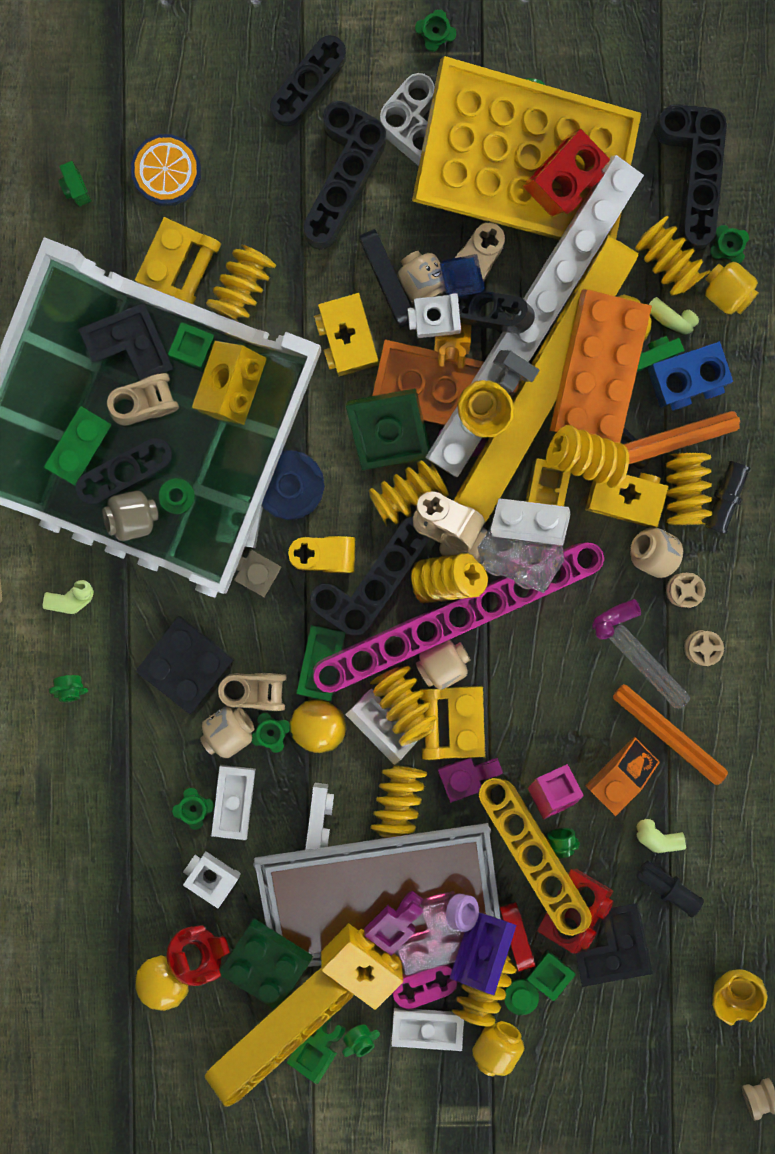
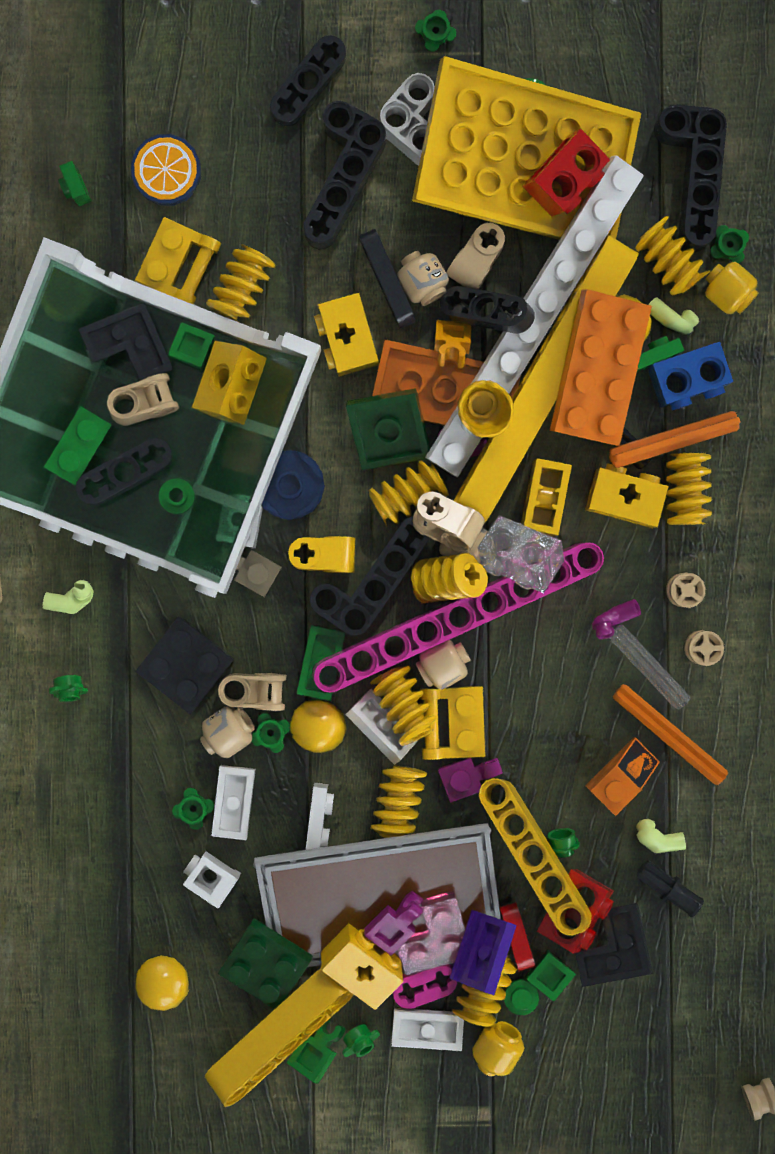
(129, 515): dark tan head -> none
(211, 949): red piece -> none
(447, 324): white brick -> none
(462, 275): clear blue plate -> none
(462, 912): lavender tile -> none
(513, 370): dark grey tile -> none
(530, 521): white plate -> none
(555, 791): dark pink brick -> none
(588, 456): yellow piece -> none
(656, 552): tan head -> none
(728, 497): black pin -> none
(738, 996): yellow hair -> none

